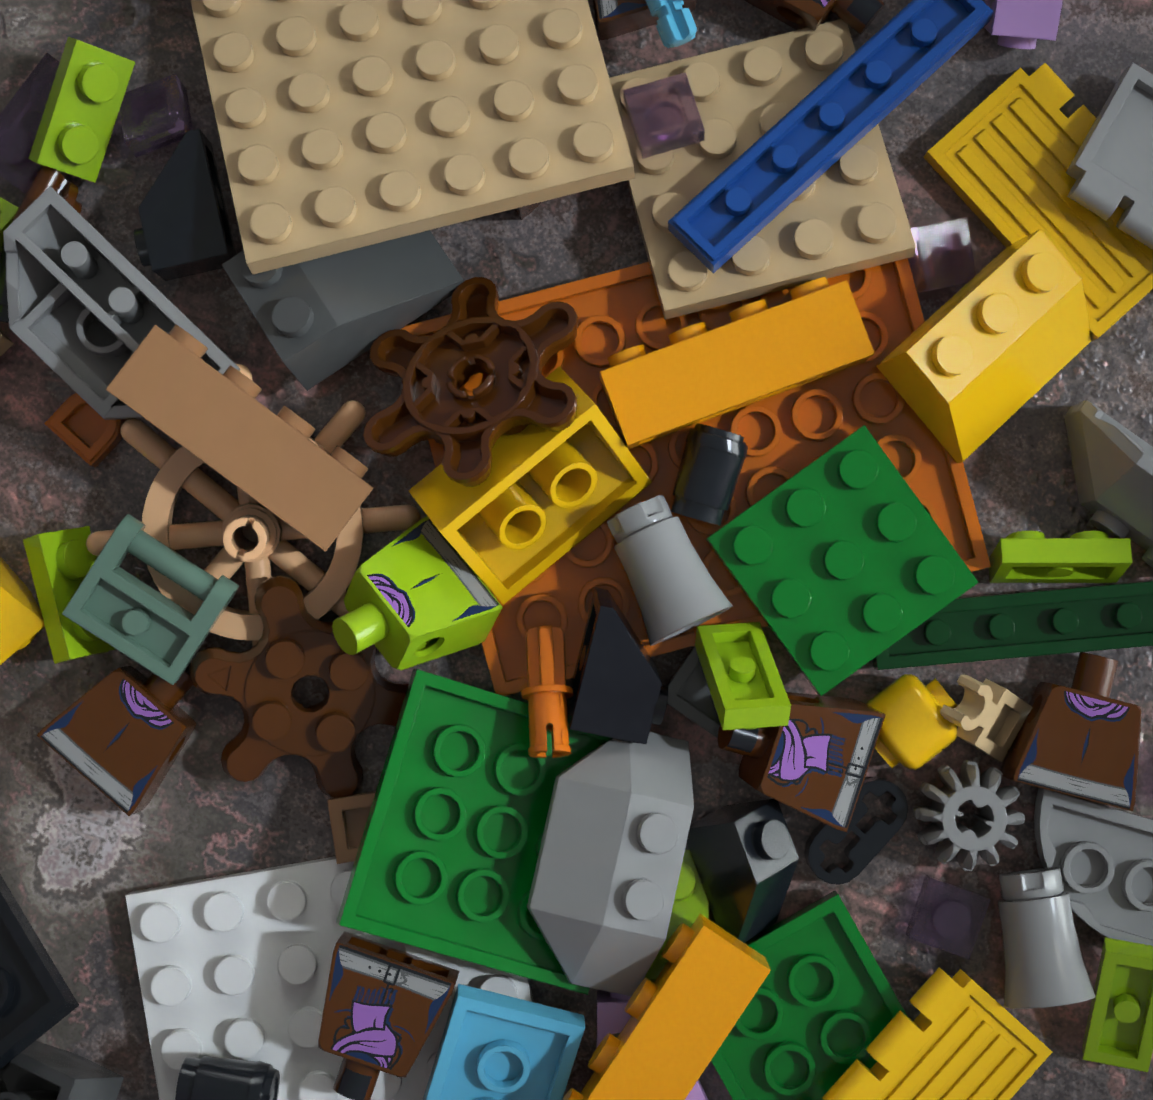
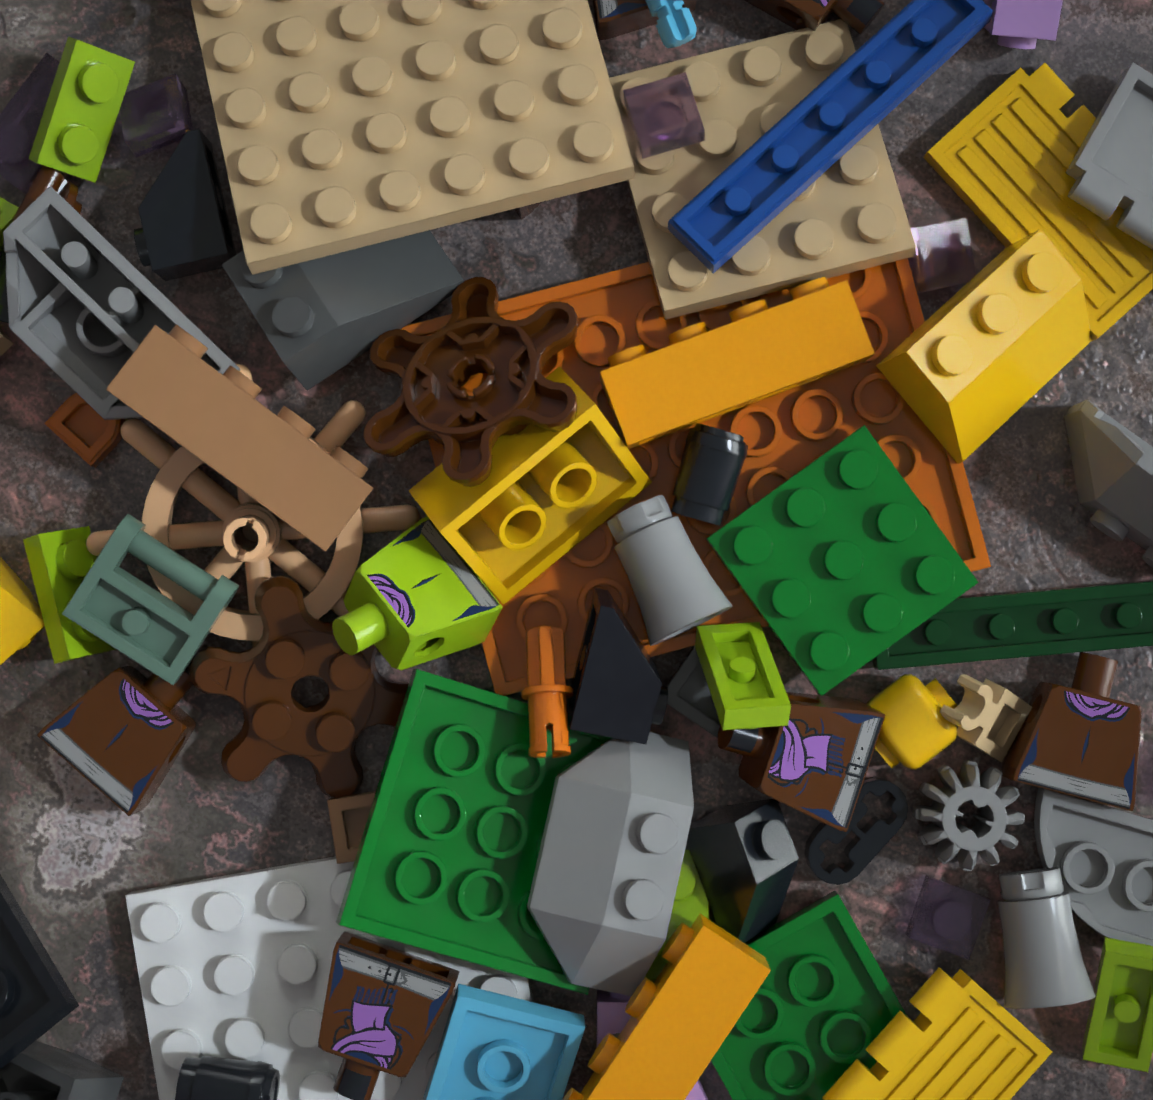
(1077, 559): lime plate -> none

